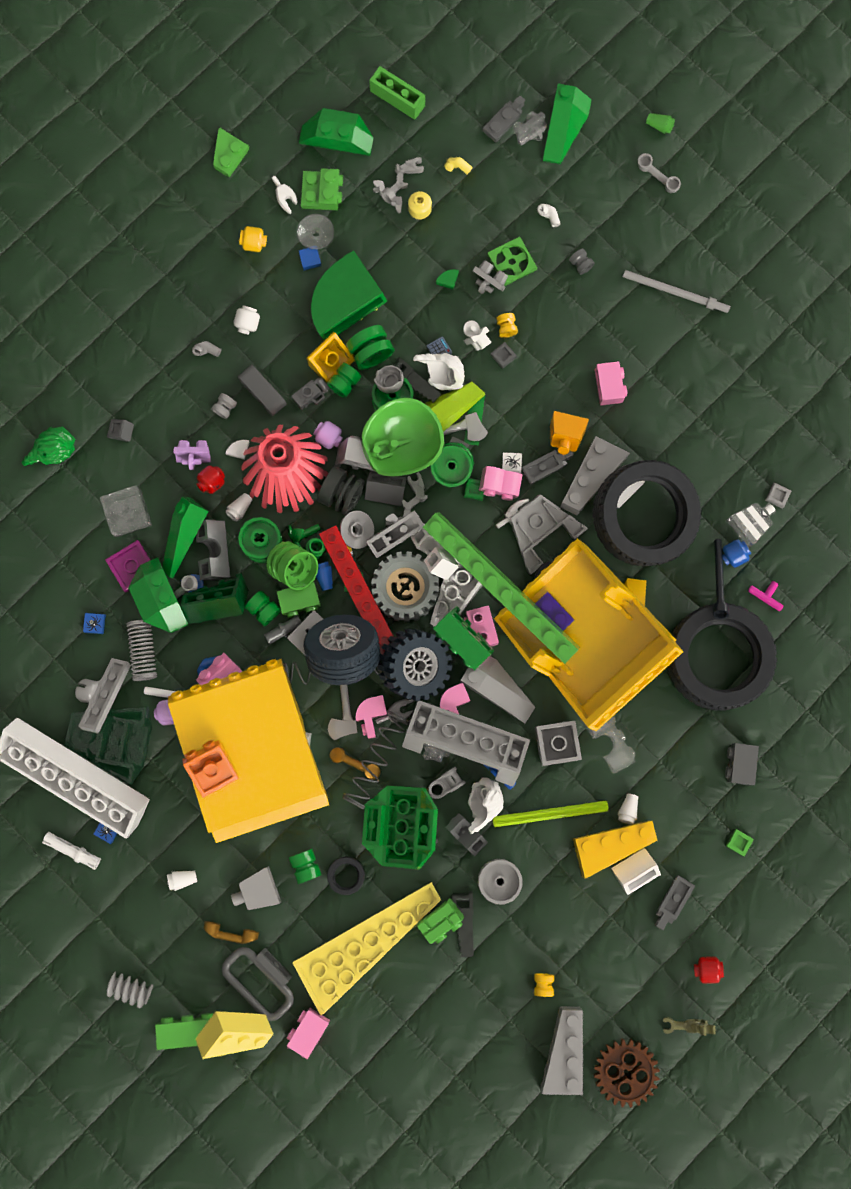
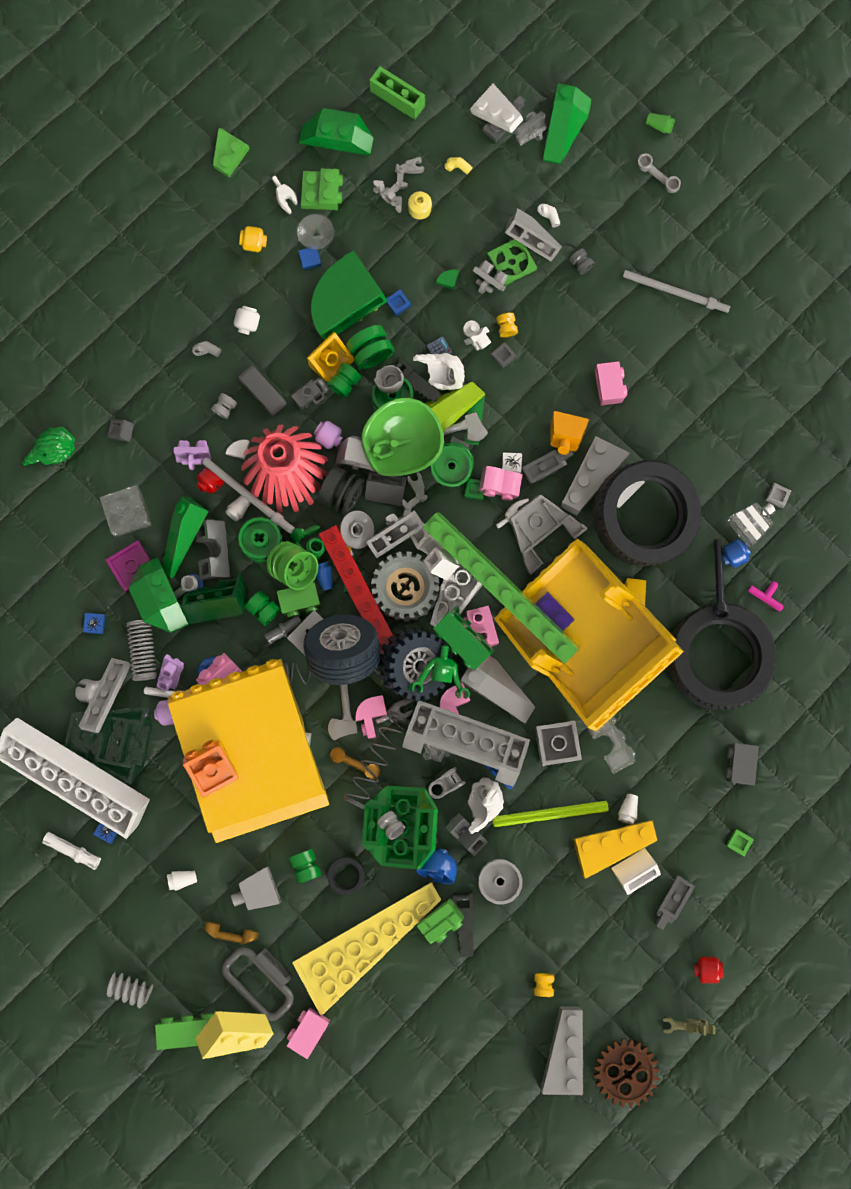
(170, 673): none -> lavender hips
(275, 517): none -> light grey bar
(391, 825): none -> light grey wheel
(398, 302): none -> blue tile
(439, 867): none -> blue cylinder
(442, 671): none -> green piece
(497, 110): none -> white wing
(531, 234): none -> light grey slope

